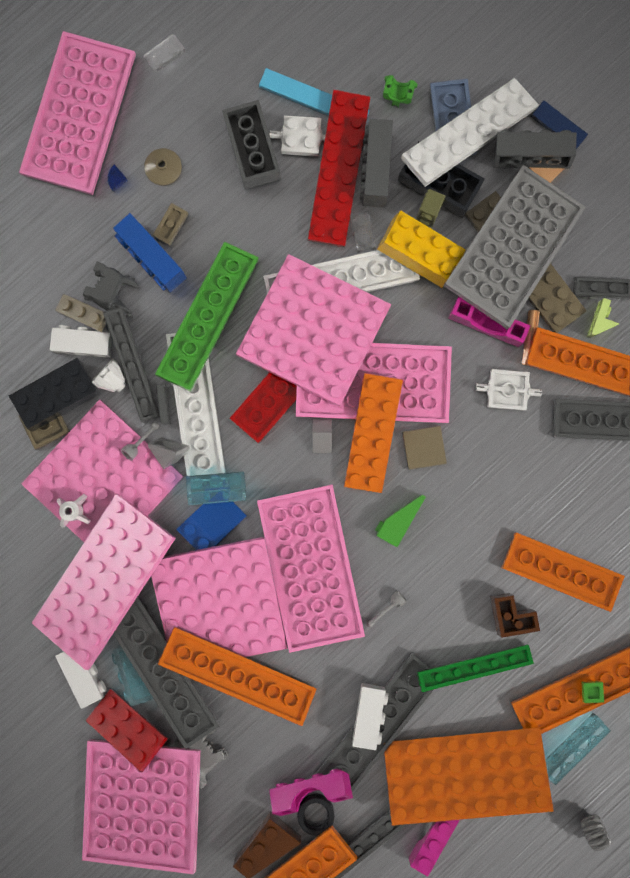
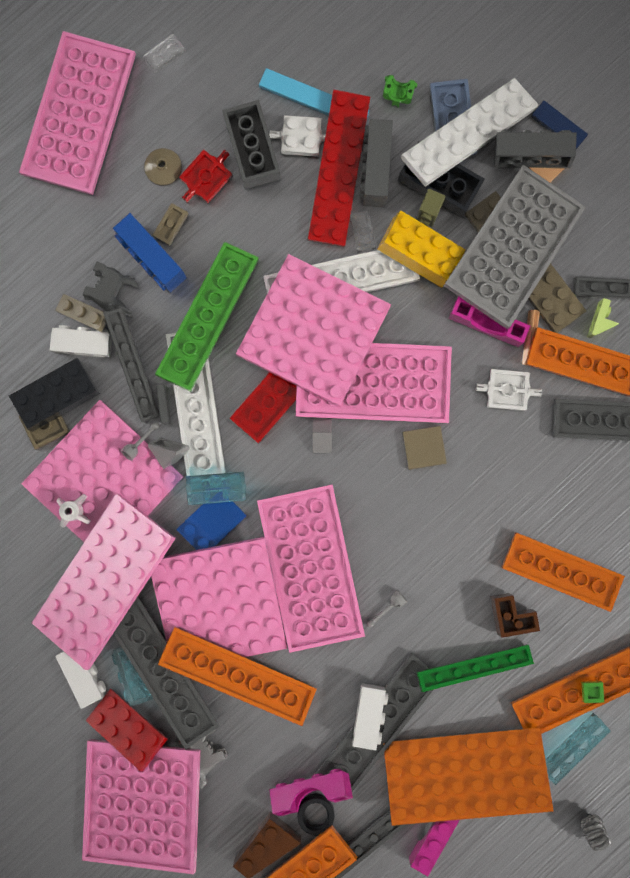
(110, 377): white brick -> none
(115, 178): clear blue tile -> none
(205, 176): none -> red plate
(373, 432): orange plate -> none
(396, 524): bright green slope -> none

